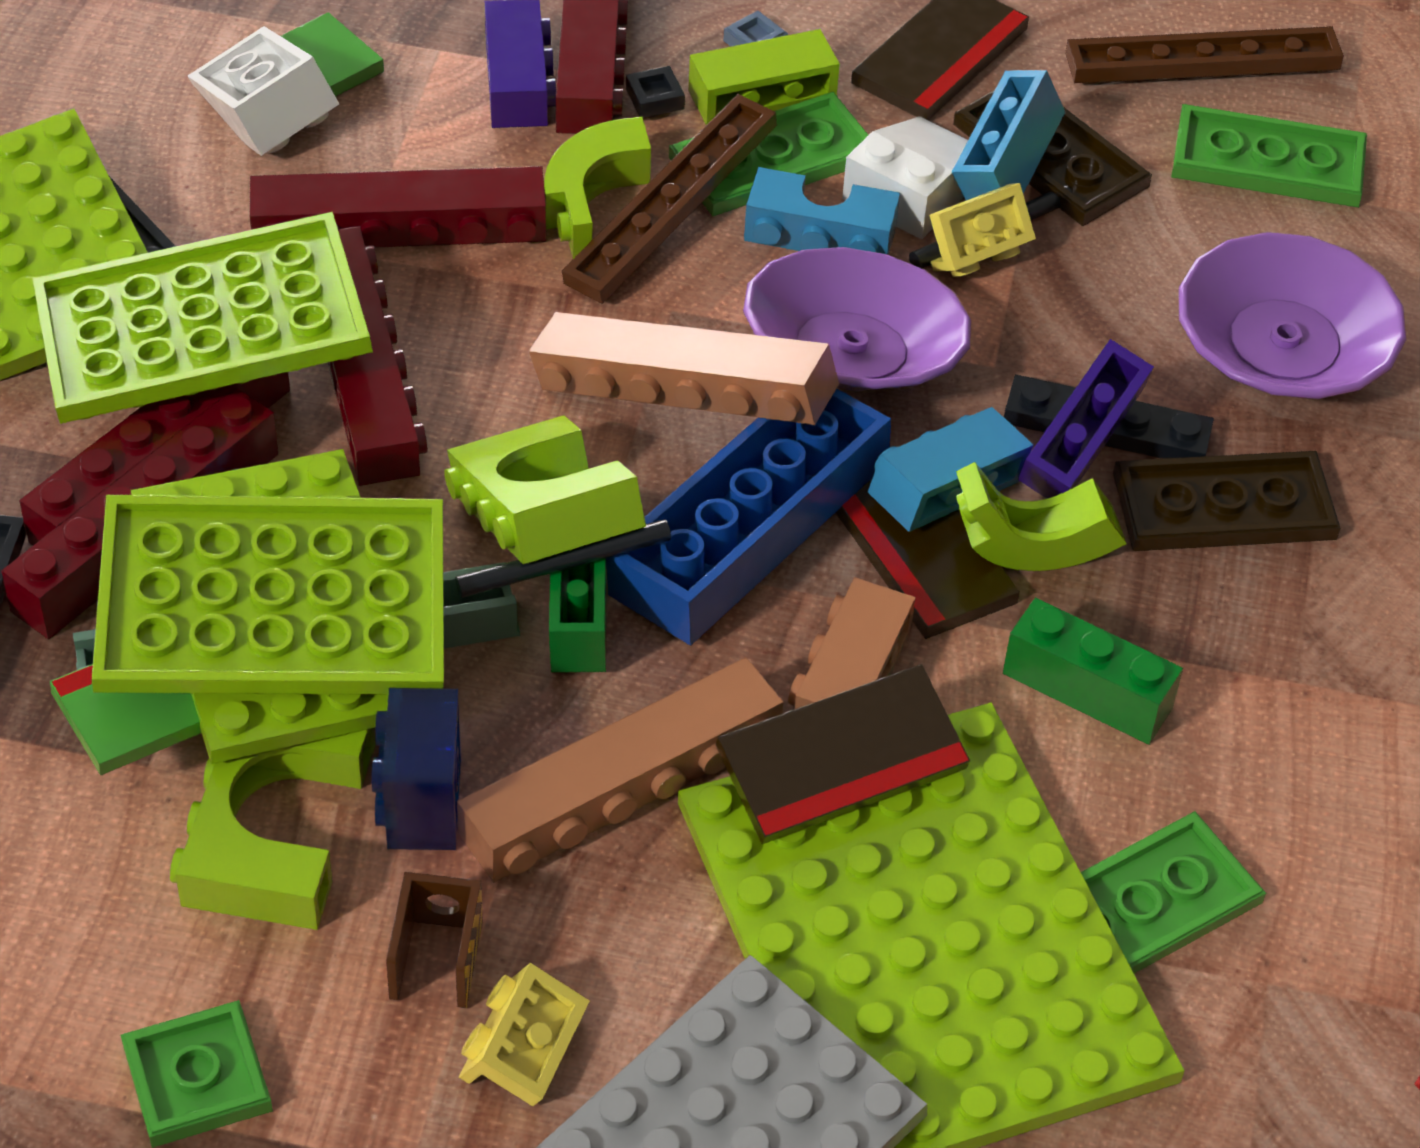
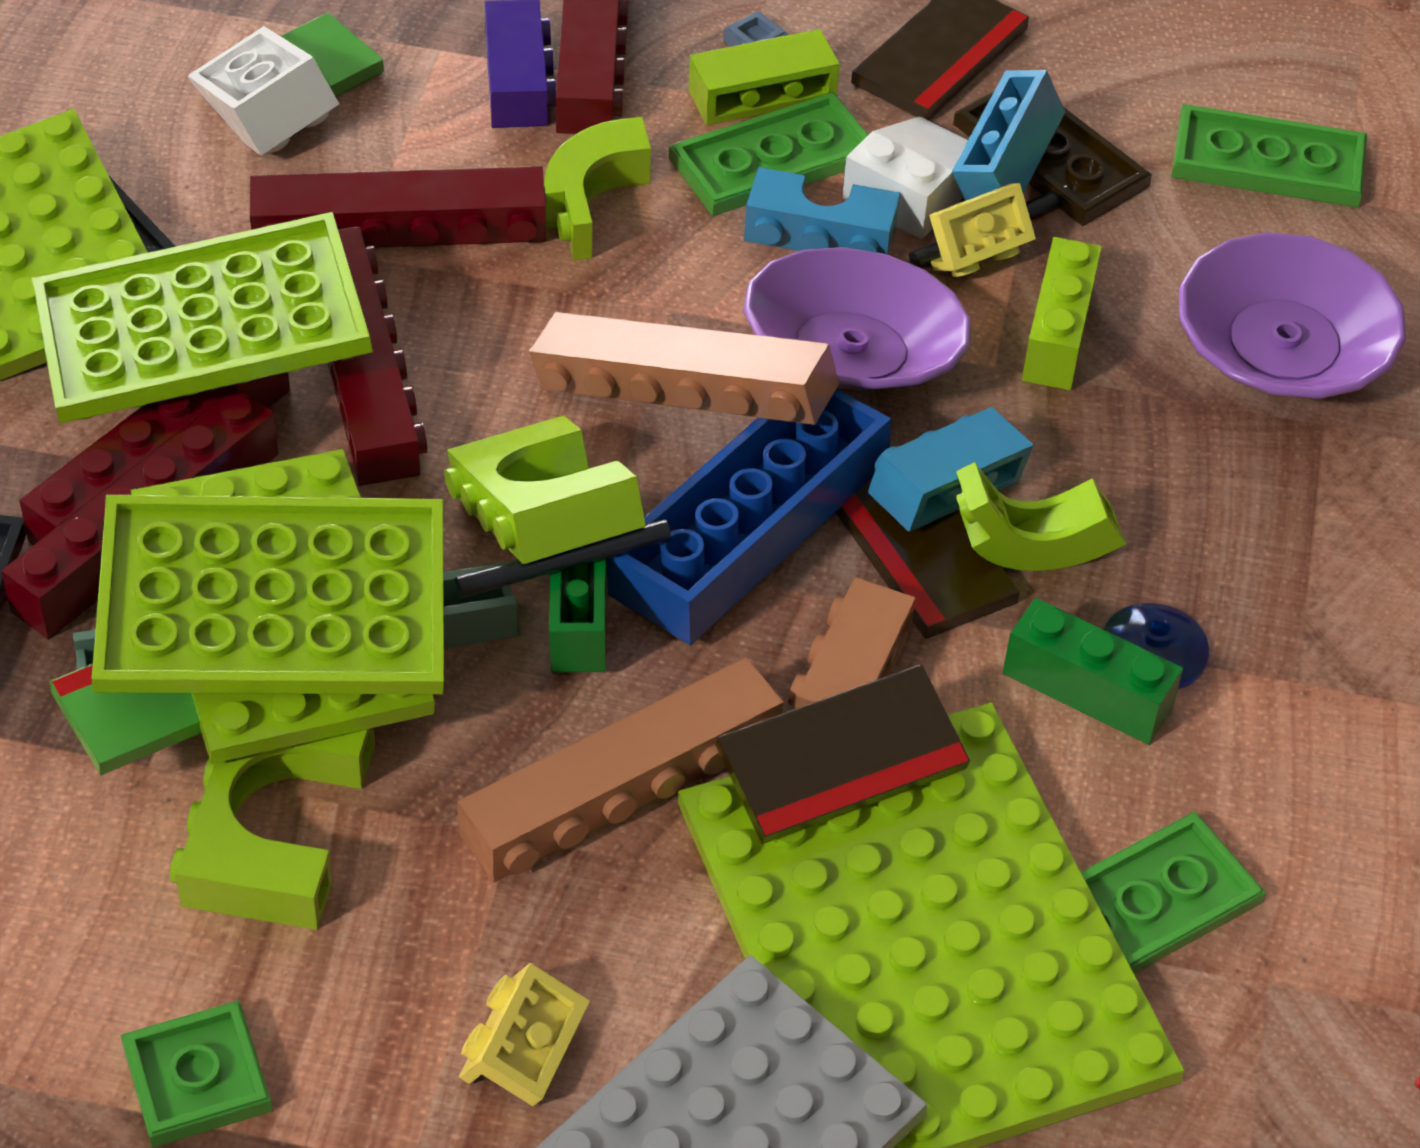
(415, 907): reddish brown piece -> none
(418, 768): clear blue brick -> none
(655, 91): black plate -> none
(669, 199): reddish brown plate -> none
(1061, 313): none -> lime brick
(1086, 421): dark purple brick -> none
(1144, 429): black plate -> none
(1166, 634): none -> clear blue dish
(1203, 54): reddish brown plate -> none
(1225, 500): dark brown tile -> none

